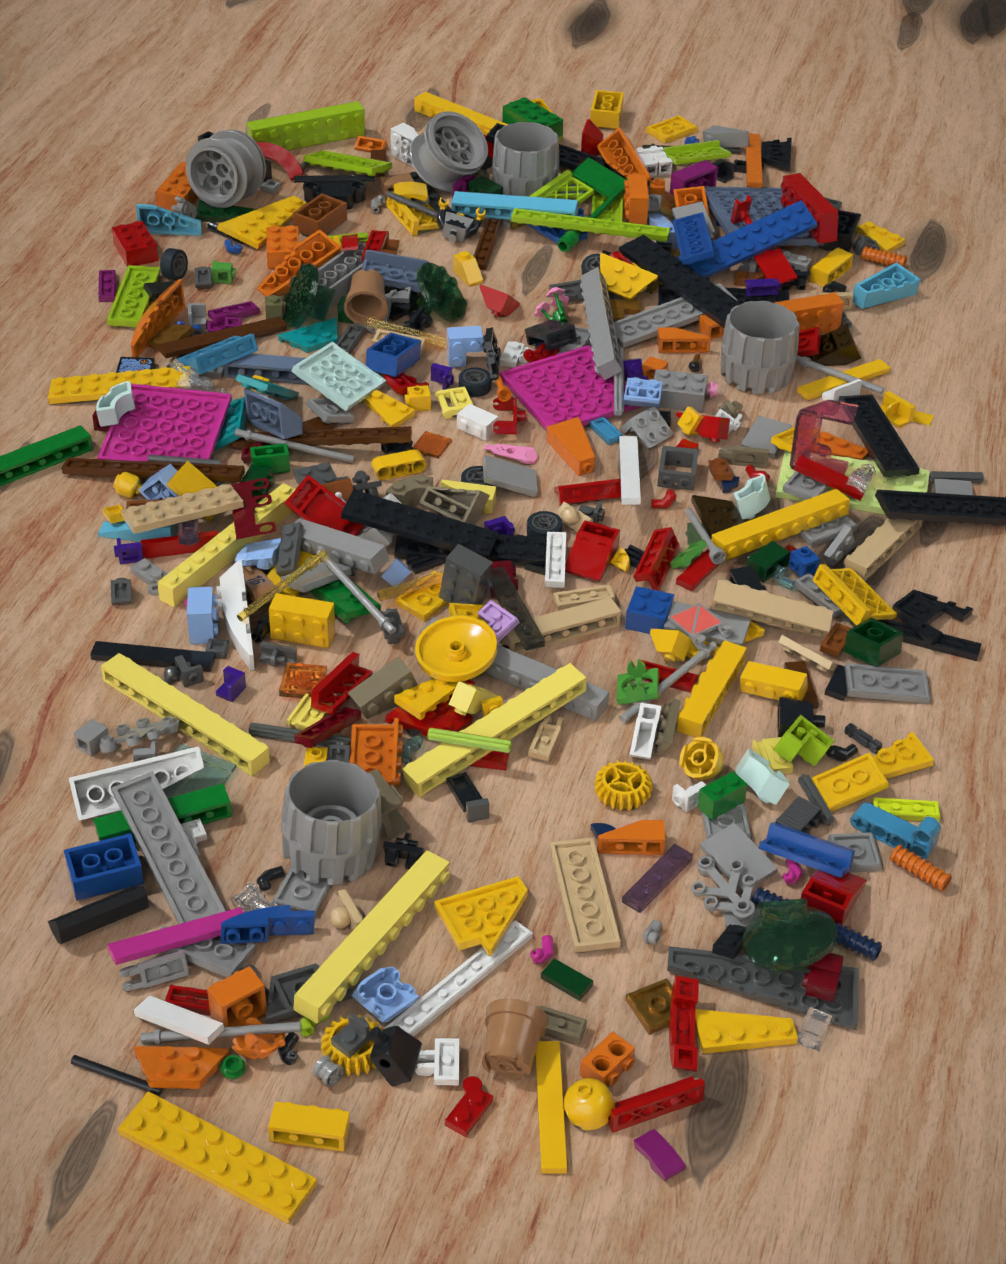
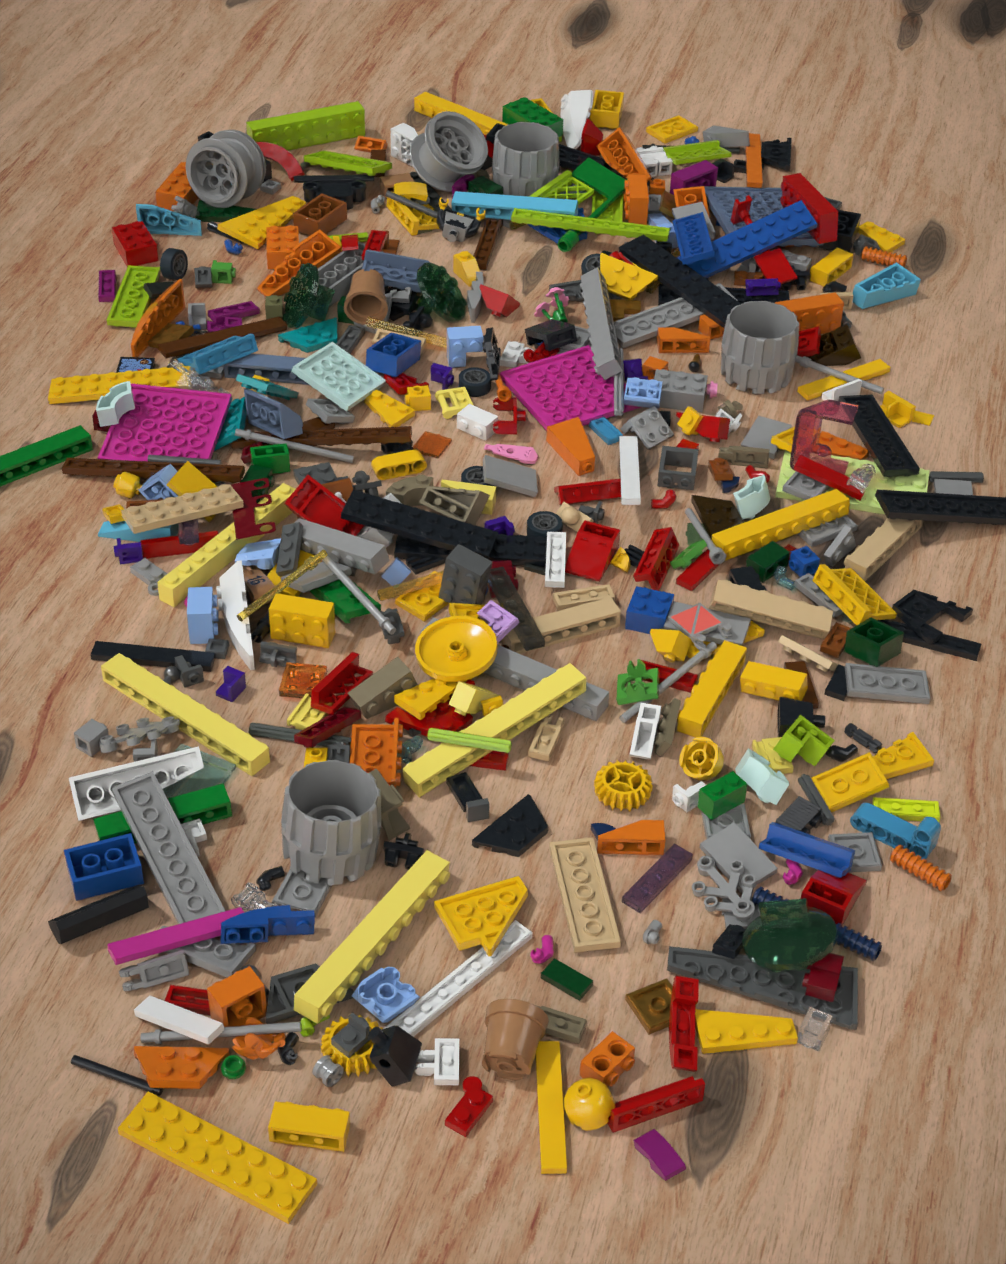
(121, 591): dark grey bracket -> none
(345, 913): tan tile -> none
(475, 297): none -> light grey slope
(514, 830): none -> black wing
(574, 112): none -> white wedge

